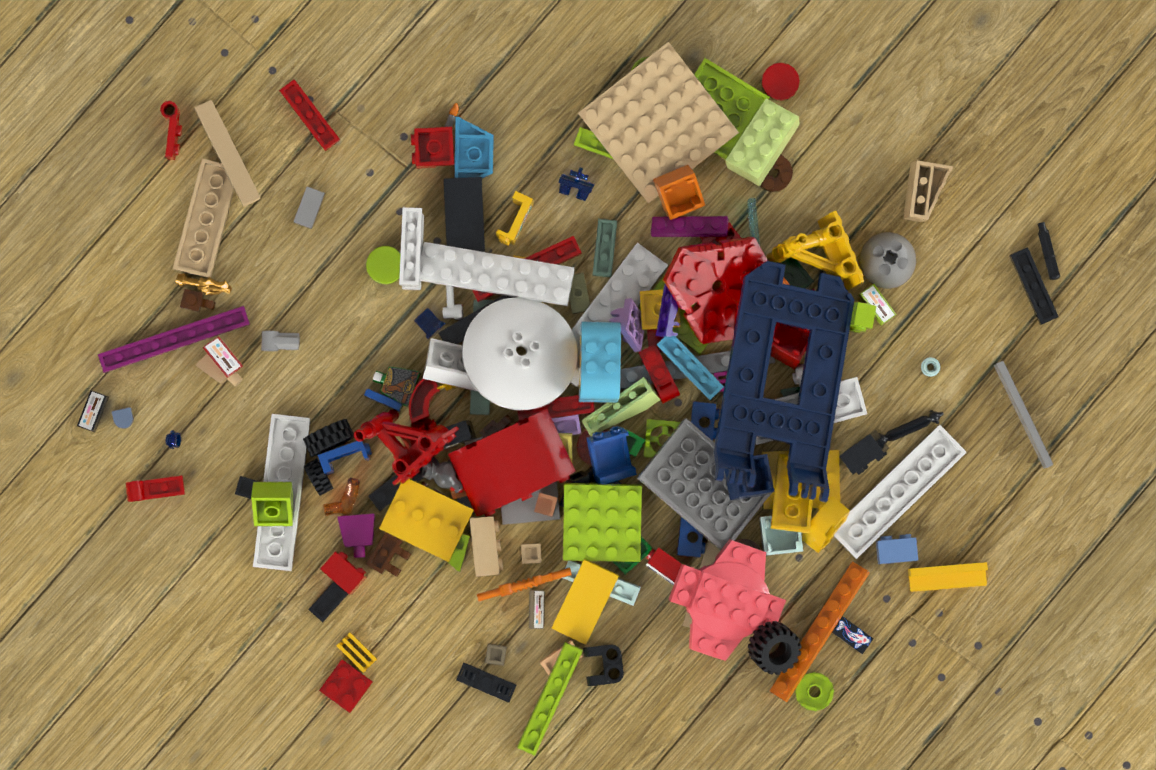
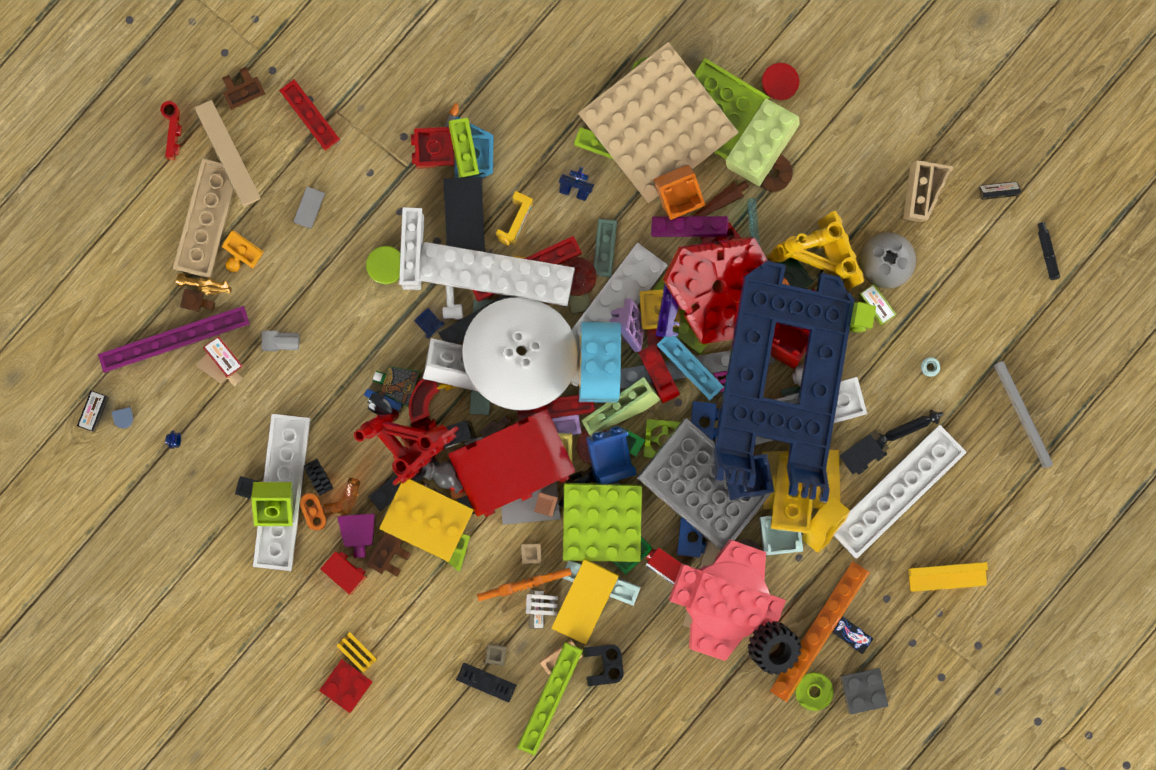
(155, 488): red plate -> none
(242, 250): none -> light orange plate
(243, 93): none -> reddish brown plate
(312, 512): none -> orange plate
(327, 457): blue panel -> none
(328, 437): black tyre -> none
(328, 602): black tile -> none
(379, 404): none -> black plate
(463, 147): none -> lime plate
(485, 546): tan slope -> none
(551, 604): none -> white tile
(584, 276): none -> clear red tile
(723, 199): none -> copper bar
(864, 691): none -> dark grey brick
(896, 550): medium blue brick -> none
(999, 190): none -> slope
(1033, 286): black plate -> none

